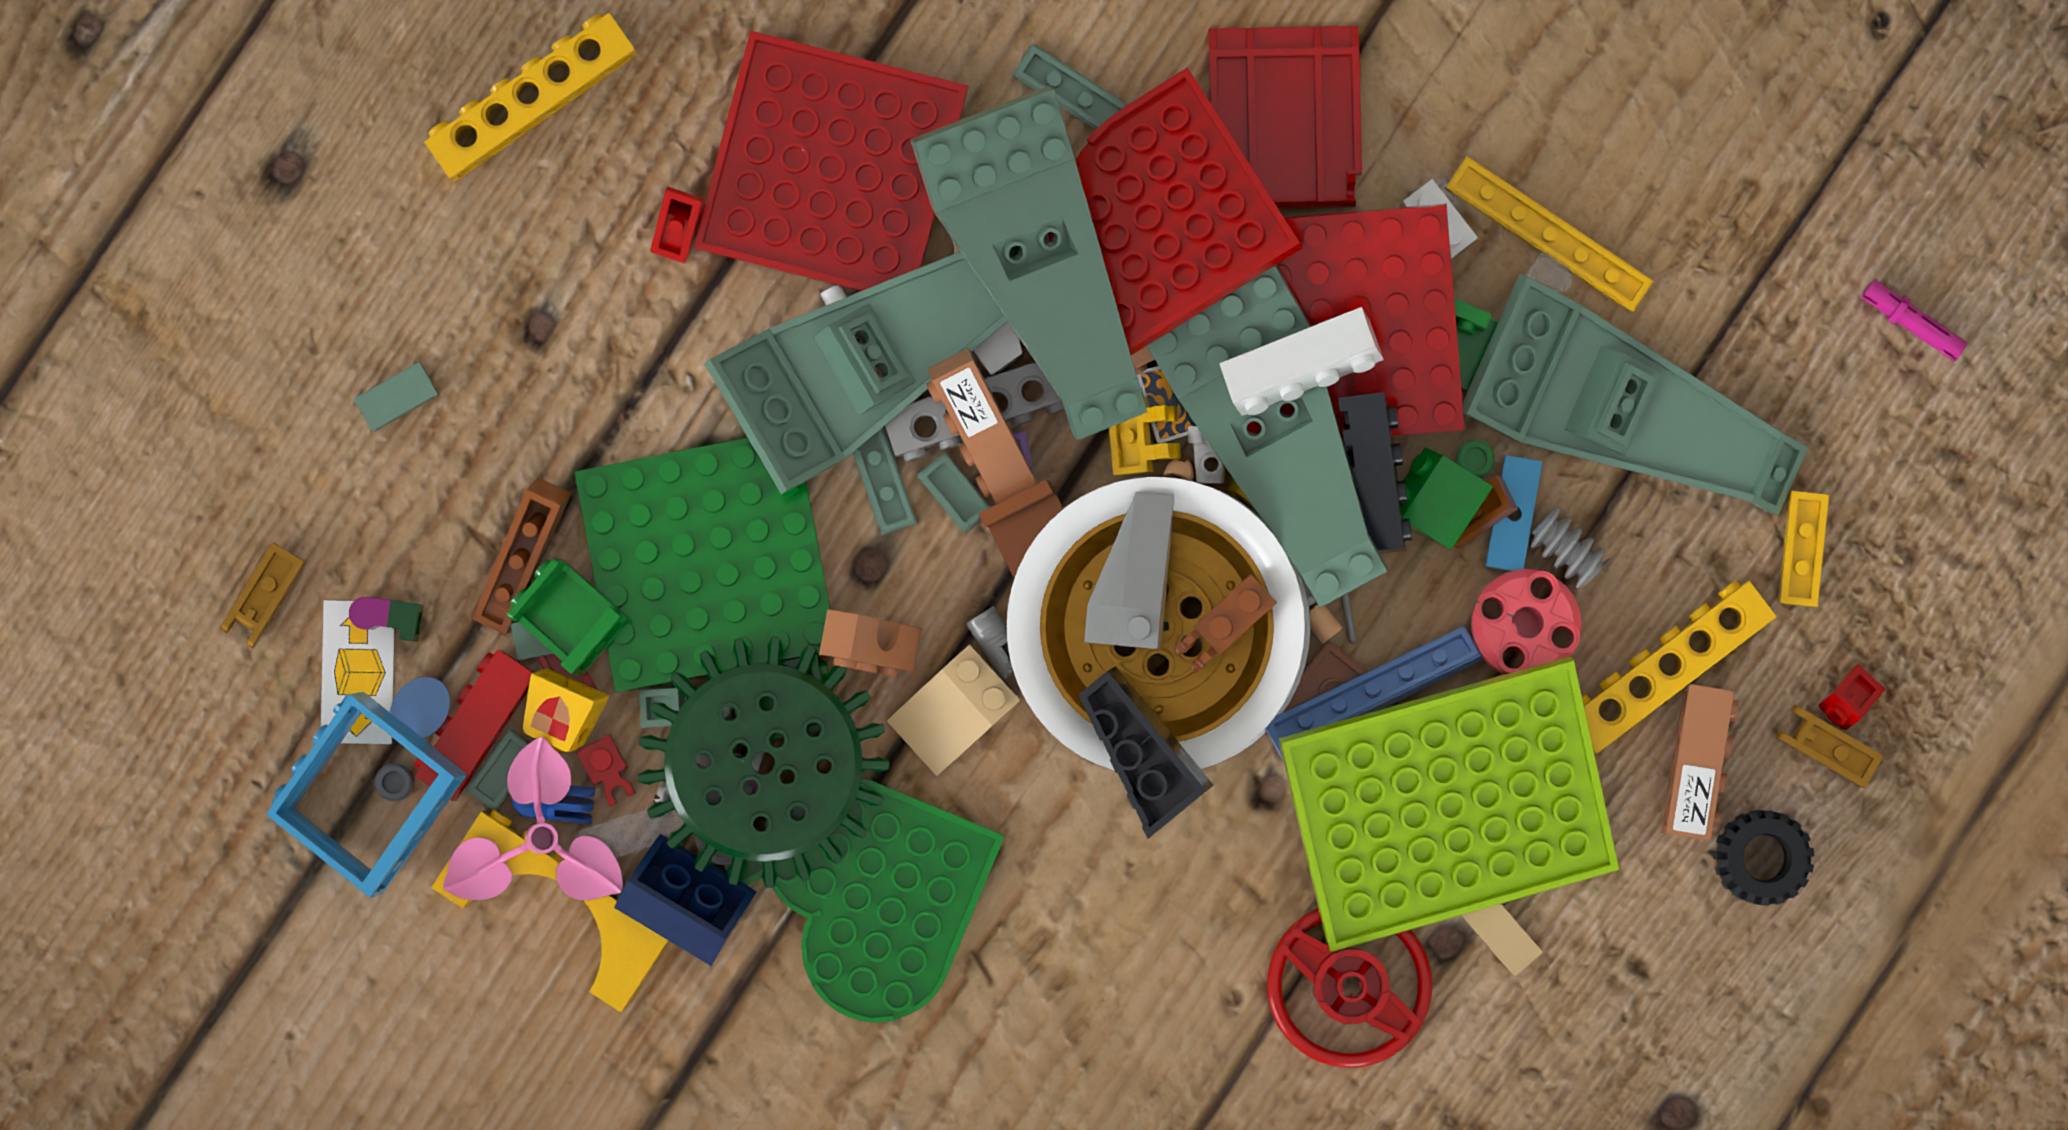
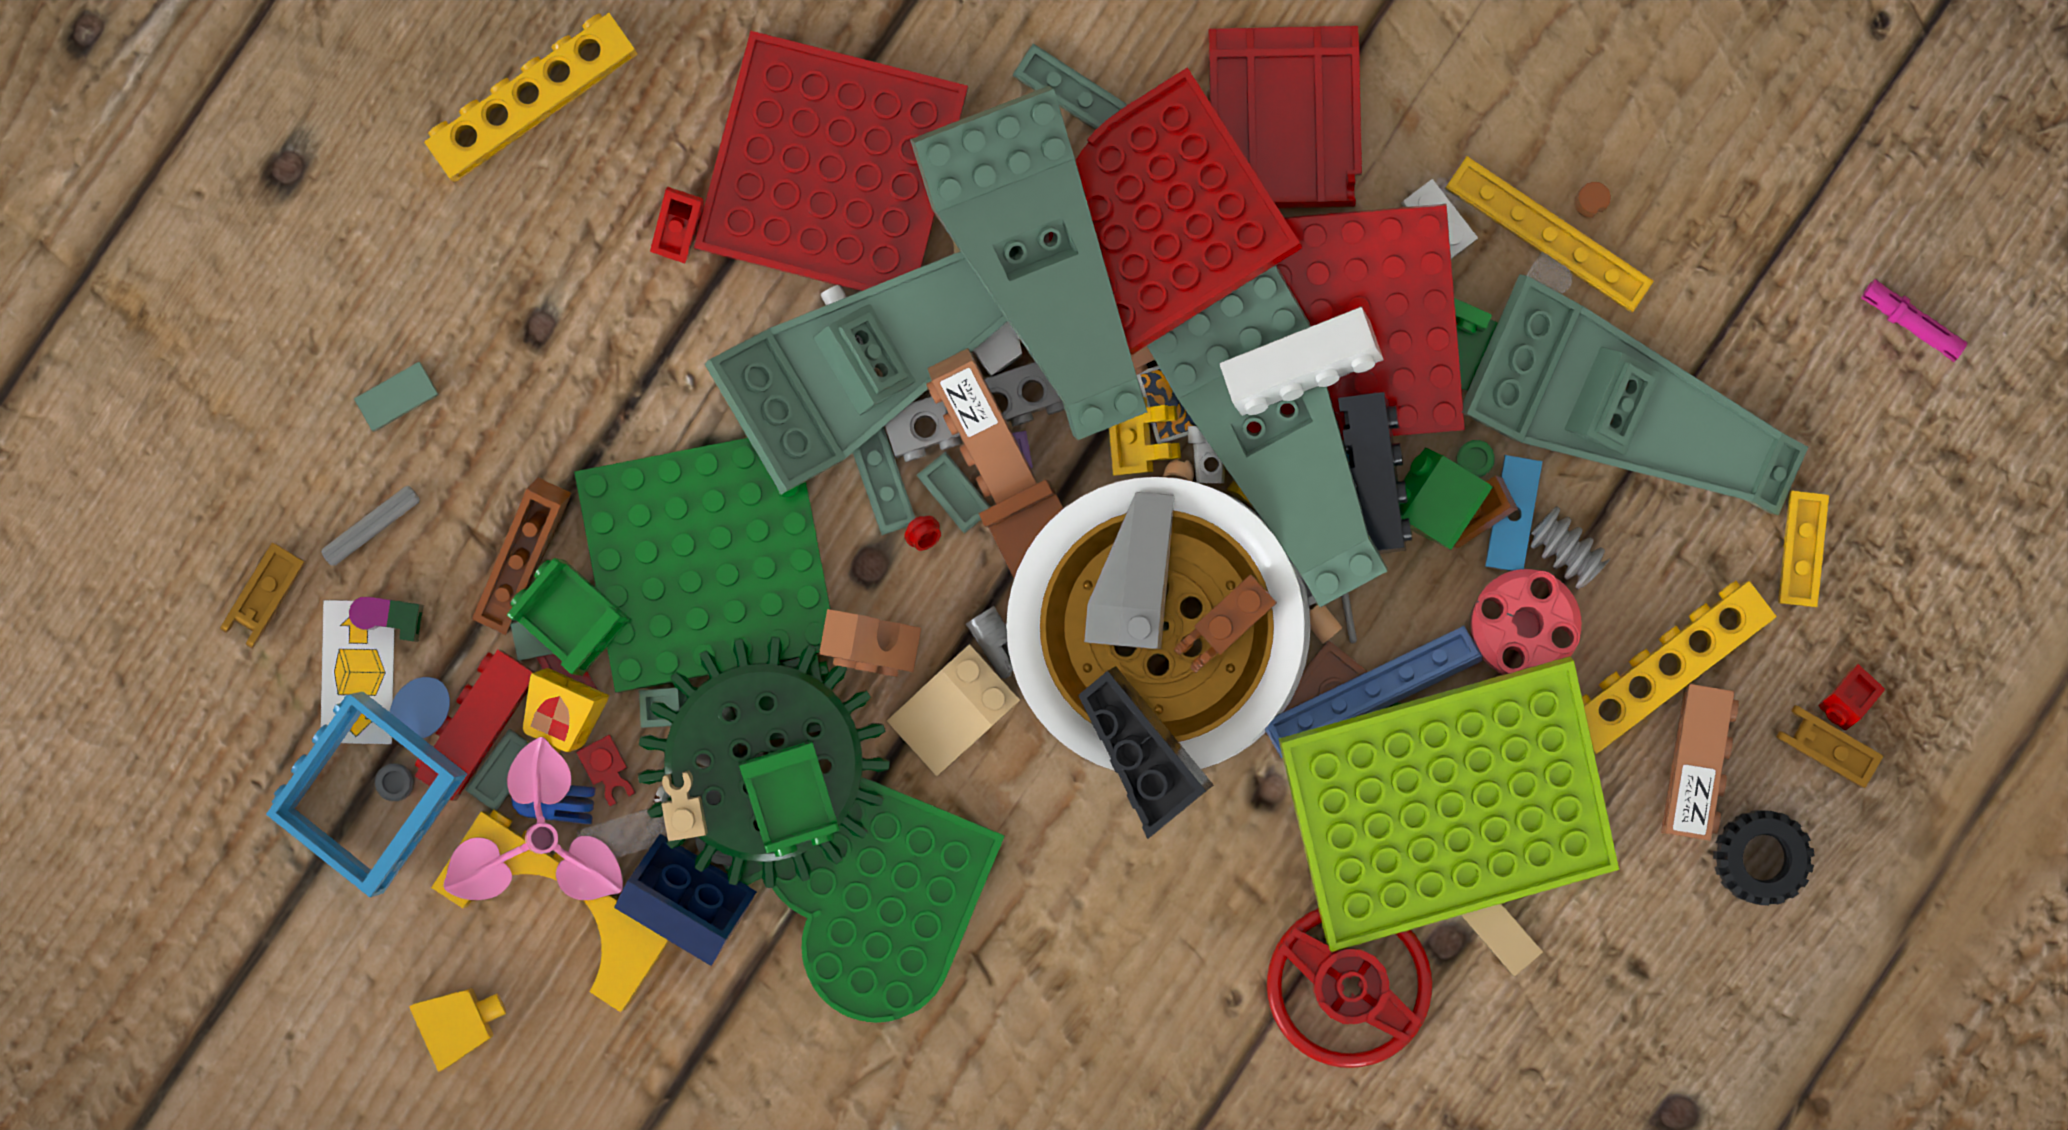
(370, 525): none -> light grey axle
(456, 1024): none -> yellow torso
(683, 814): none -> tan plate
(789, 798): none -> green panel
(923, 532): none -> red plate
(1592, 198): none -> dark orange piece

